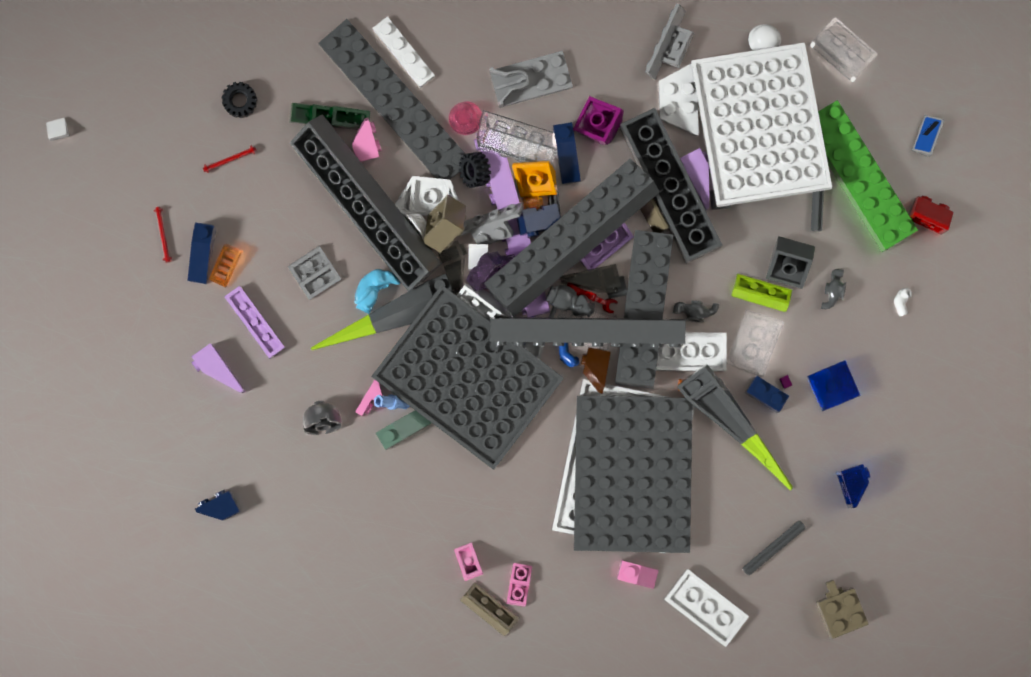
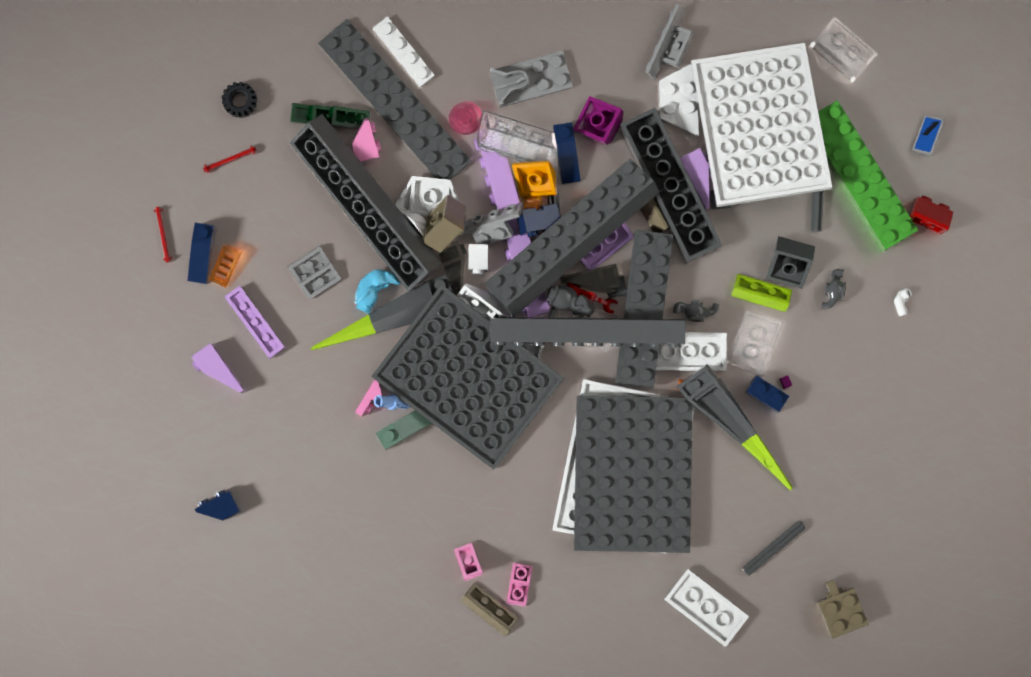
(57, 129): white slope -> none
(321, 417): flat silver cylinder -> none
(474, 169): black tyre -> none
(486, 267): clear purple plate -> none
(567, 358): blue arm -> none
(596, 367): reddish brown slope -> none
(637, 574): bright pink slope -> none
(764, 37): white helmet -> none
(833, 385): clear blue slope -> none
(853, 483): clear blue slope -> none

